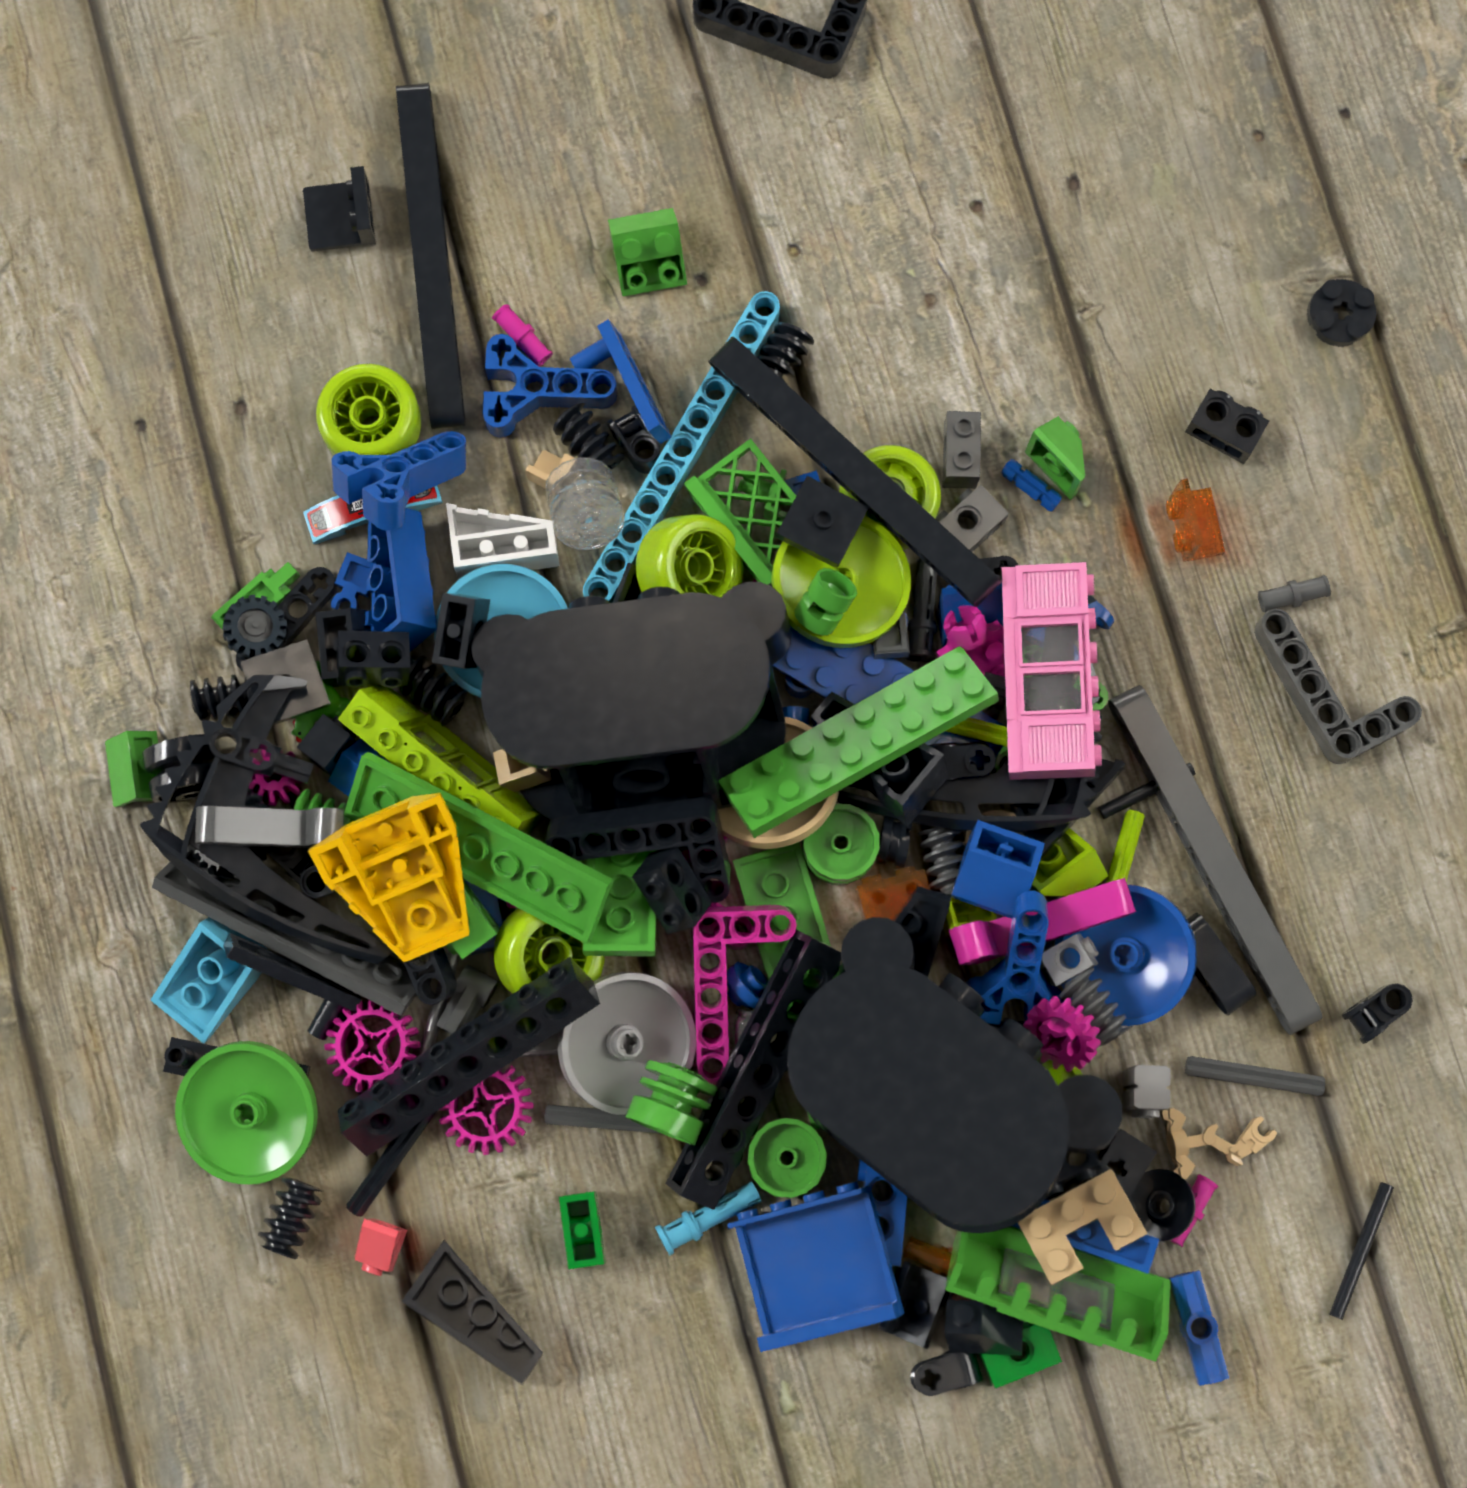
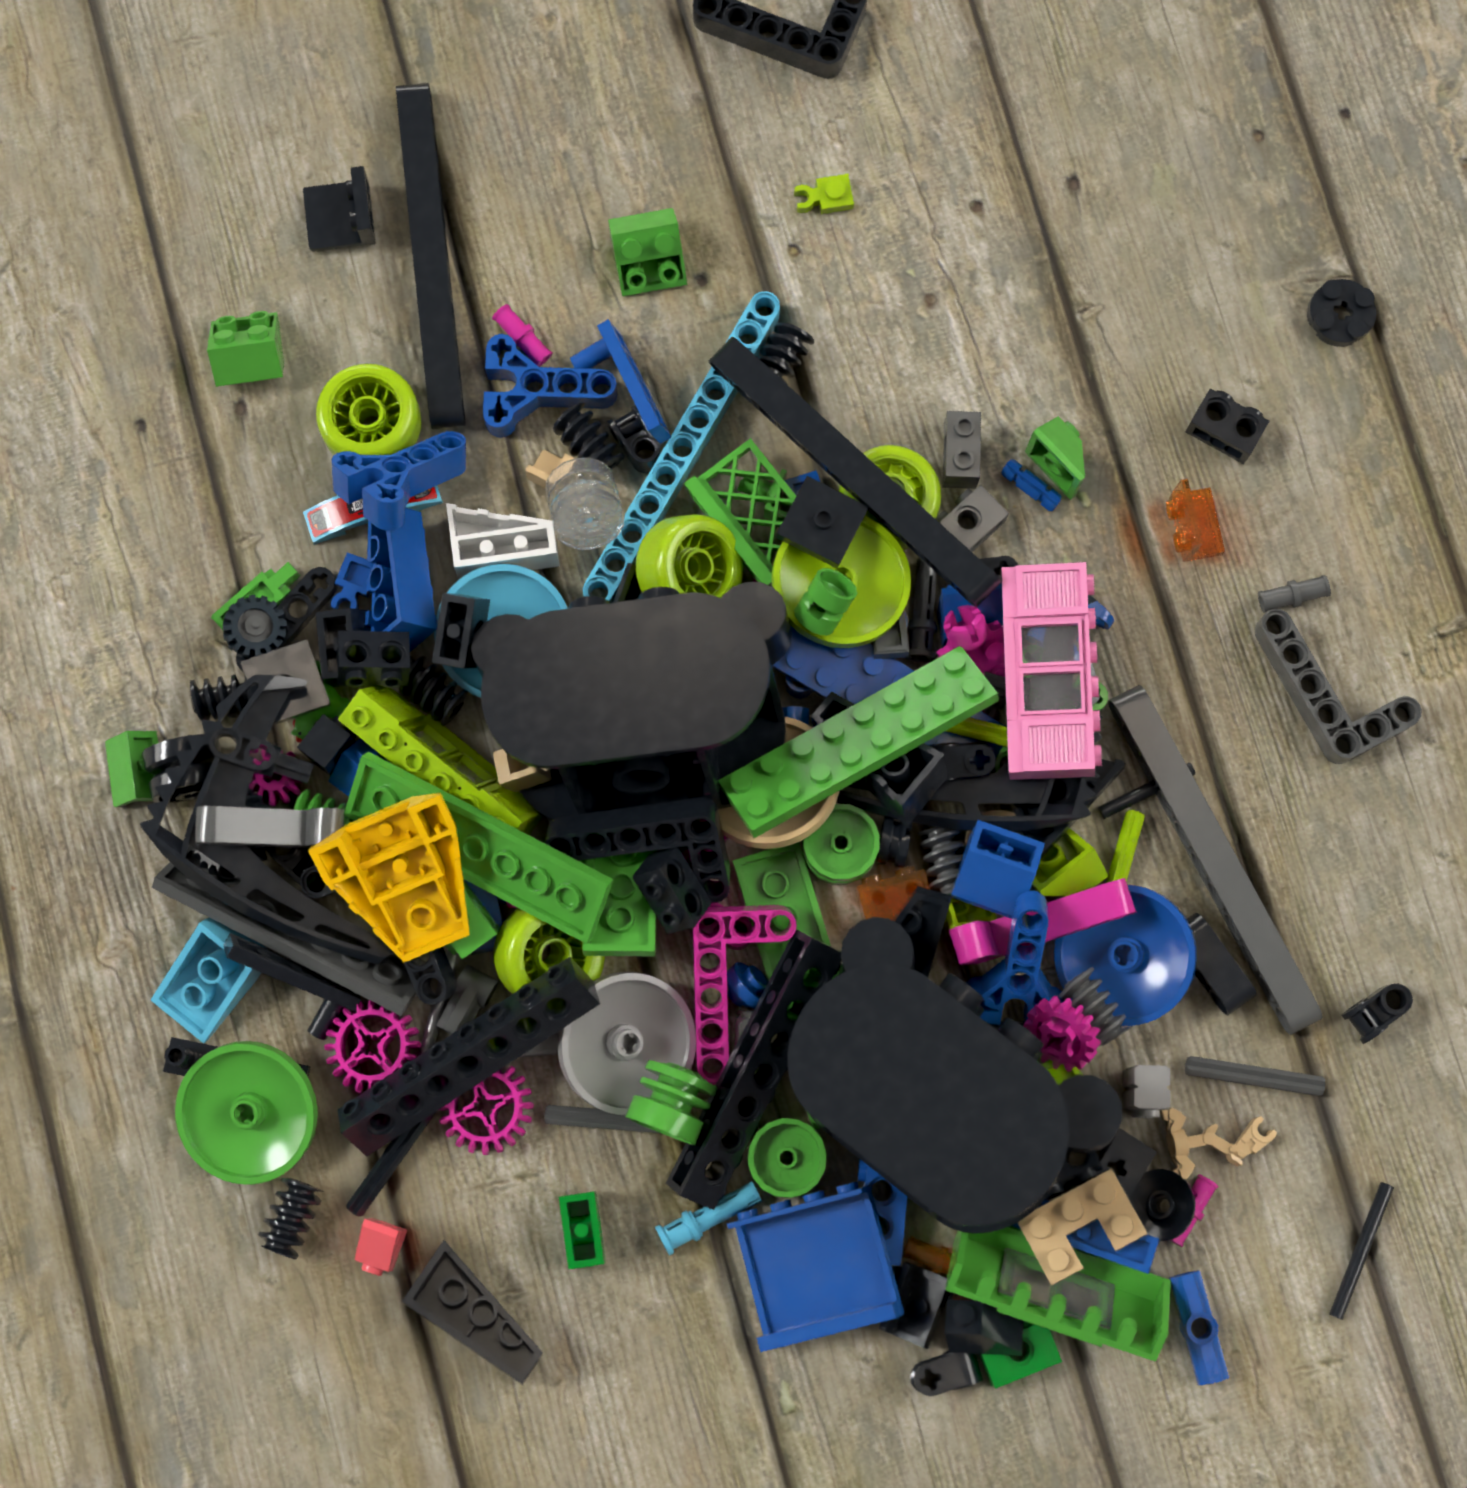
(245, 348): none -> bright green slope
(831, 194): none -> lime plate
(1055, 963): light grey brick -> none

